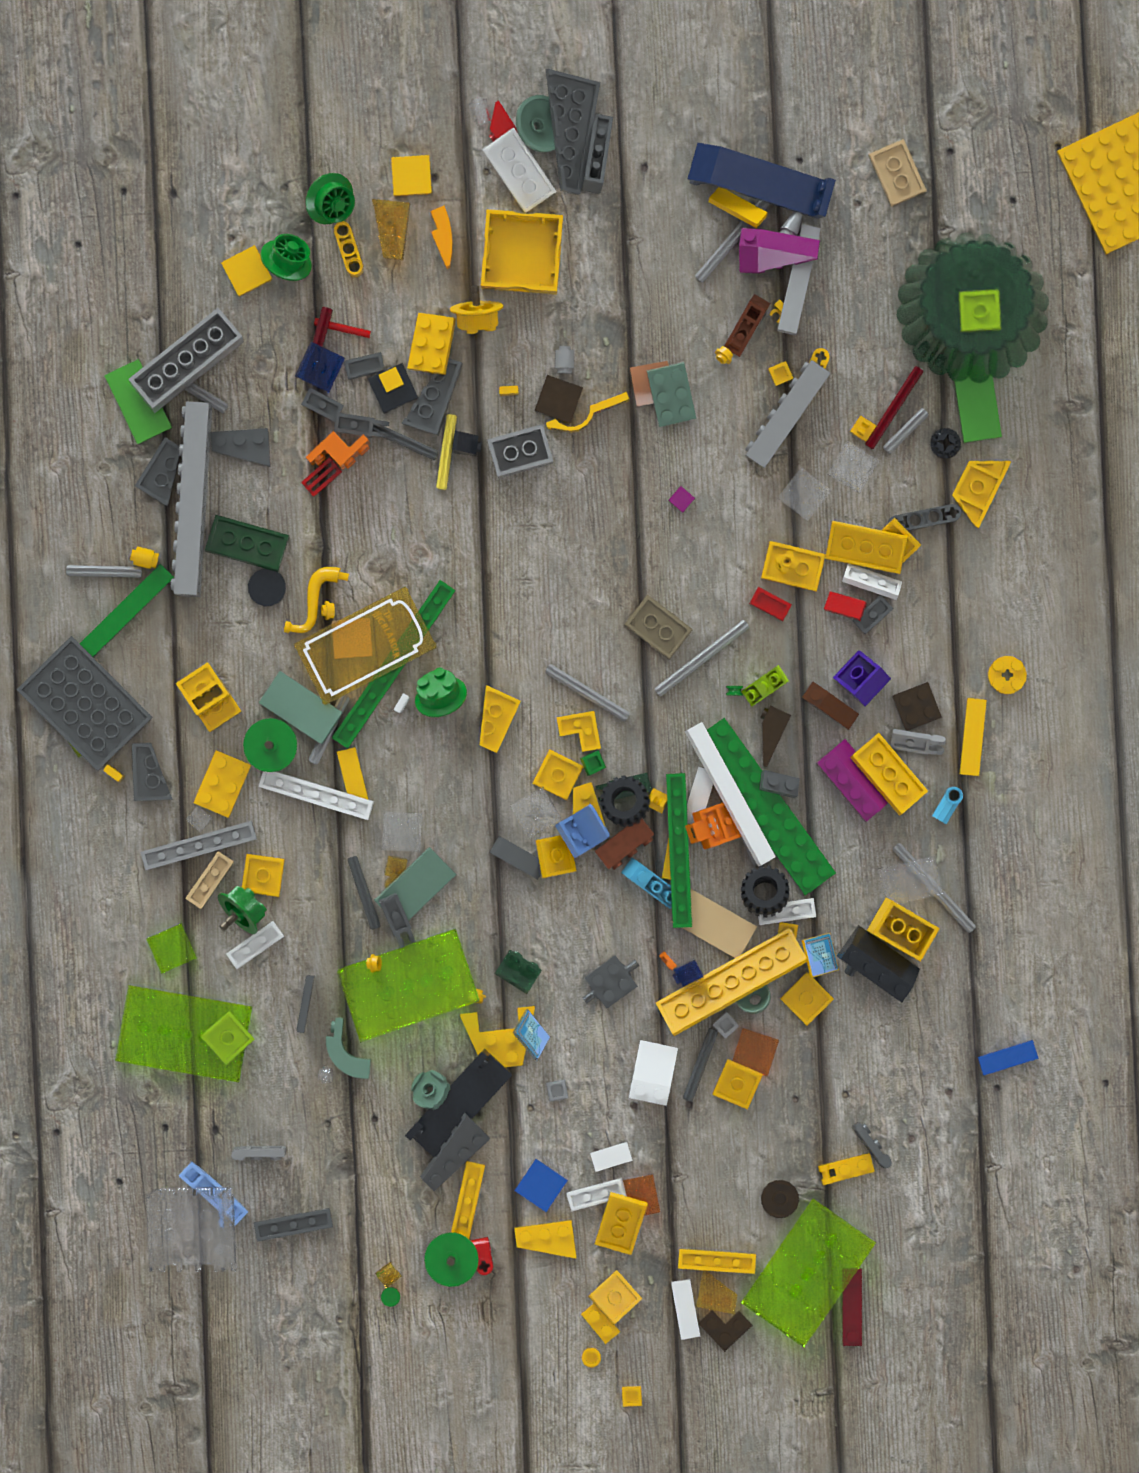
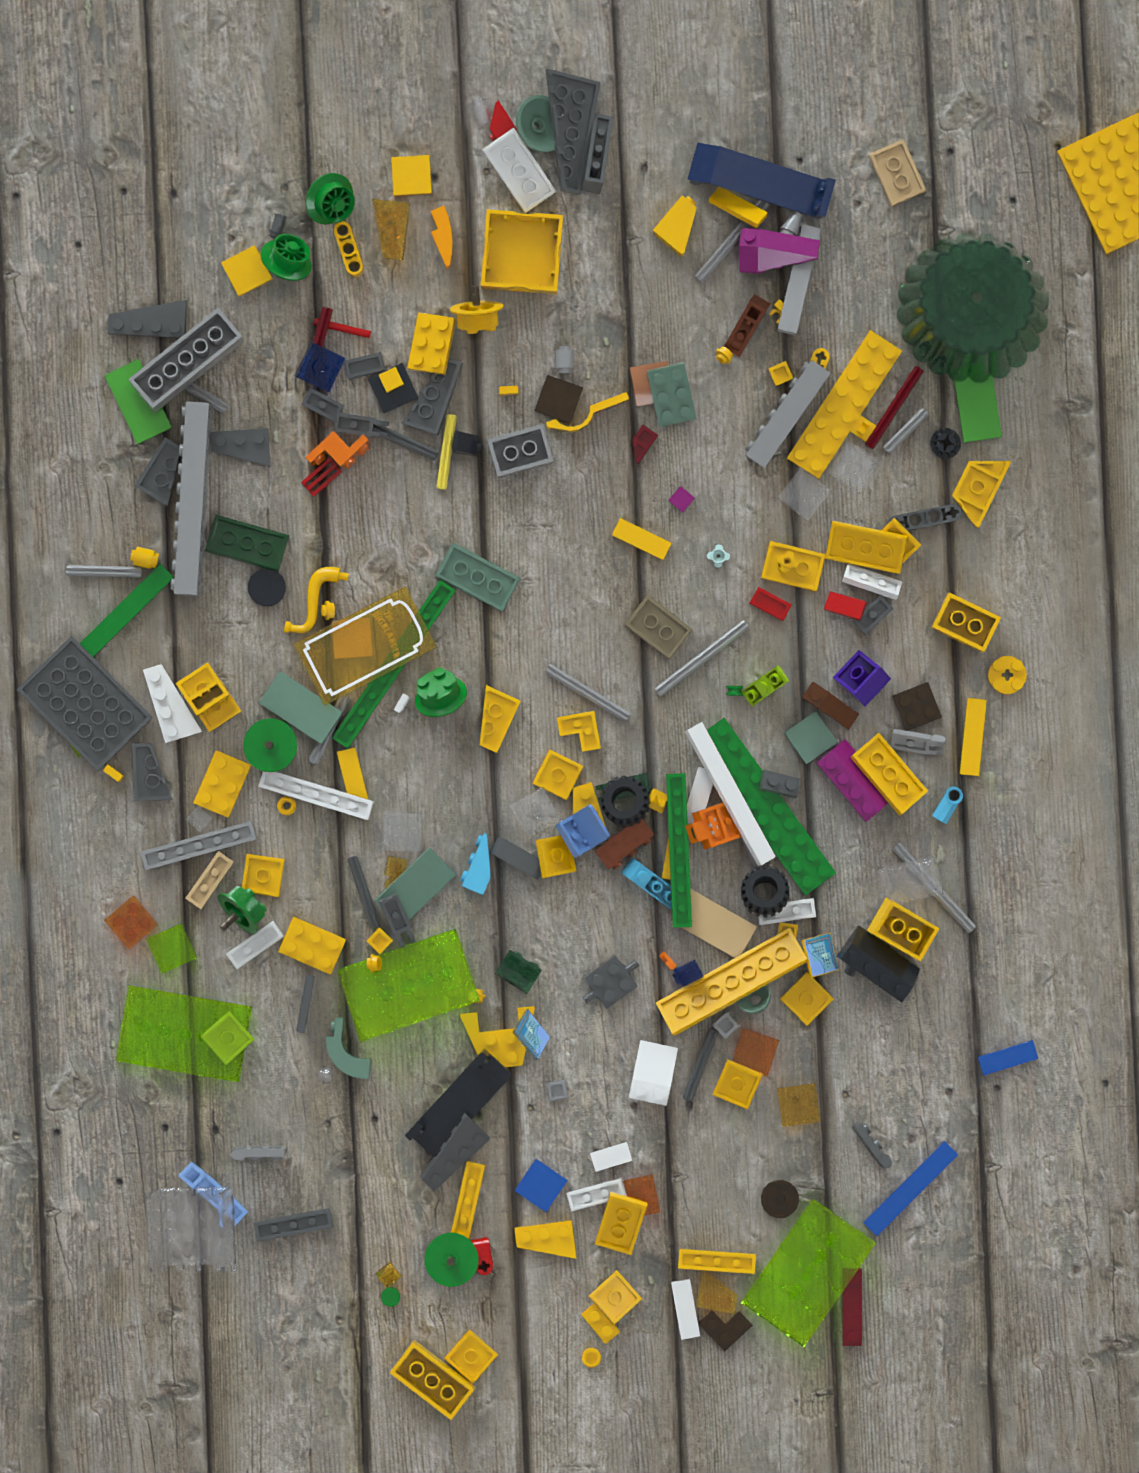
(131, 922): none -> clear orange plate
(154, 321): none -> dark grey wing
(171, 710): none -> white wing
(277, 226): none -> dark grey pin
(291, 810): none -> yellow plate
(312, 945): none -> yellow plate
(379, 940): none -> yellow plate
(432, 1379): none -> yellow brick
(439, 1092): sand green plate -> none
(471, 1356): none -> yellow tile
(477, 577): none -> sand green tile
(479, 872): none -> medium azure slope
(592, 762): green plate -> none
(631, 1396): yellow tile -> none
(641, 539): none -> yellow tile
(642, 442): none -> dark red tile
(677, 224): none -> yellow slope
(713, 556): none -> light aqua plate
(773, 726): dark brown slope -> none
(798, 1104): none -> clear yellow tile
(810, 737): none -> sand green tile
(844, 404): none -> yellow plate
(847, 1168): yellow plate -> none
(910, 1188): none -> blue tile
(965, 622): none -> yellow brick
(979, 310): lime tile -> none

